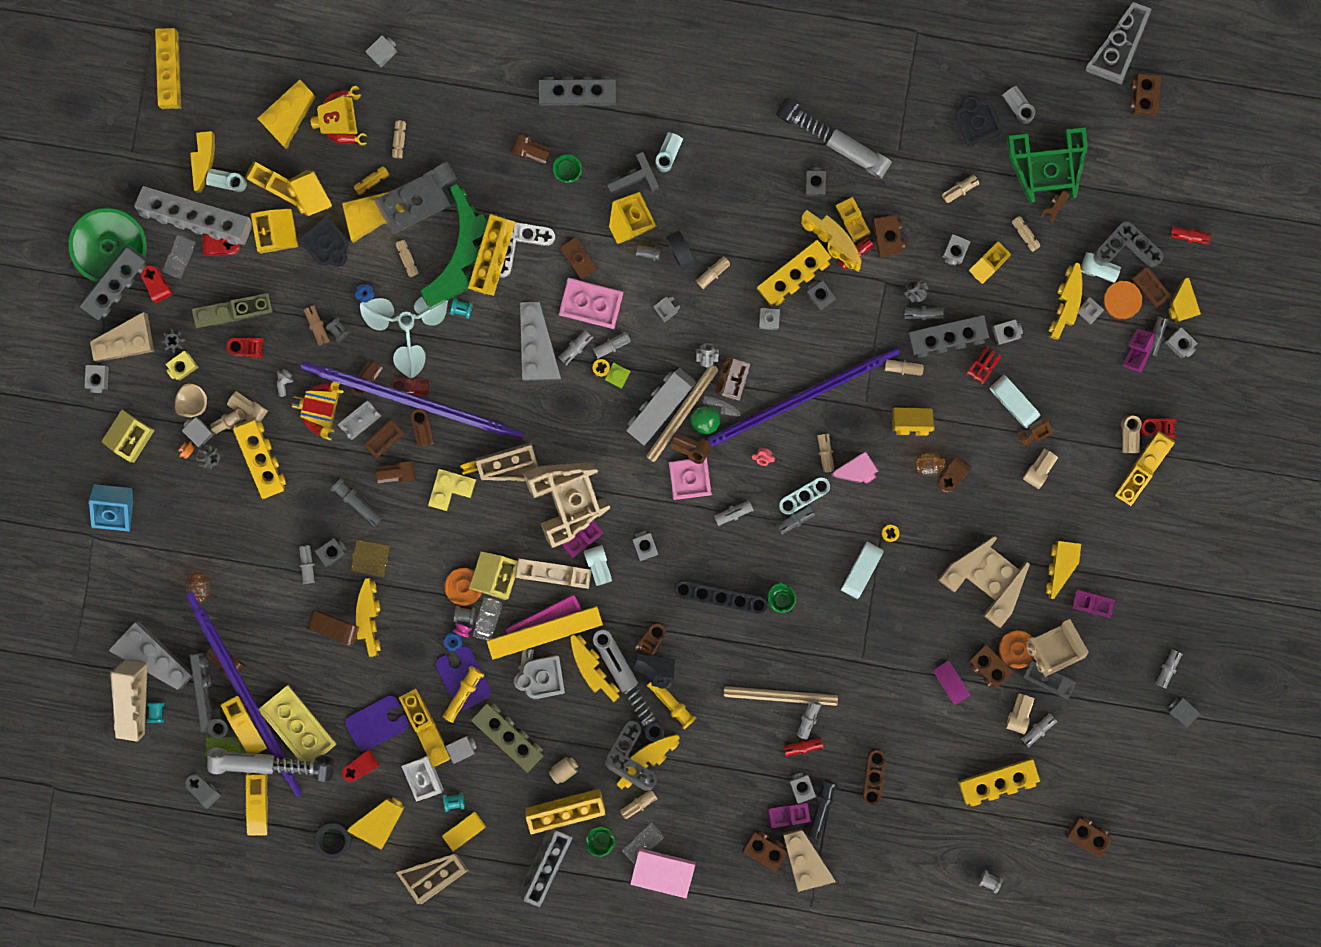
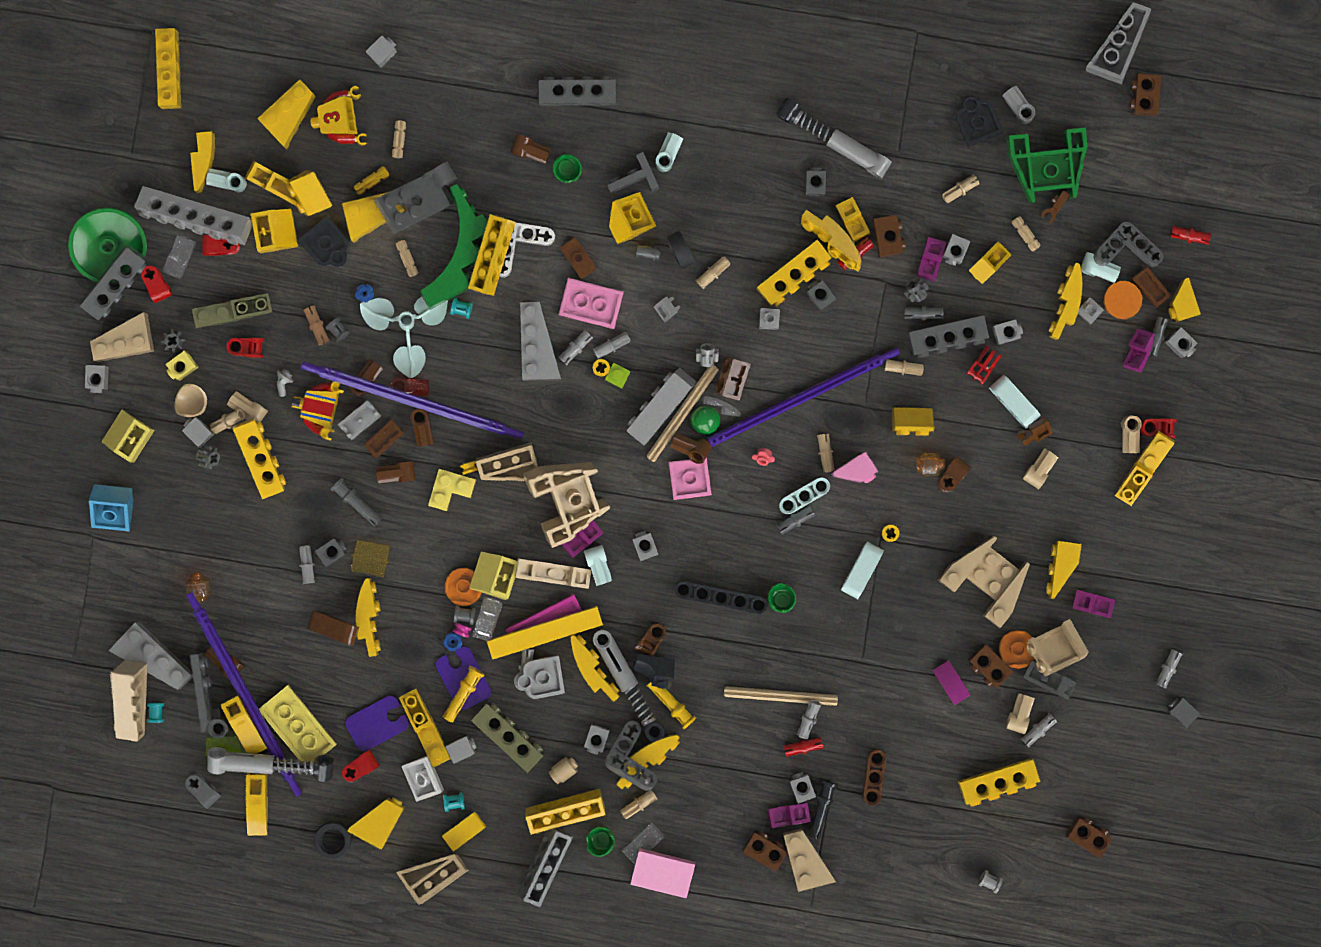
(186, 449): orange plate -> none
(596, 730): none -> light grey brick
(733, 513): light grey pin -> none
(931, 259): none -> magenta slope

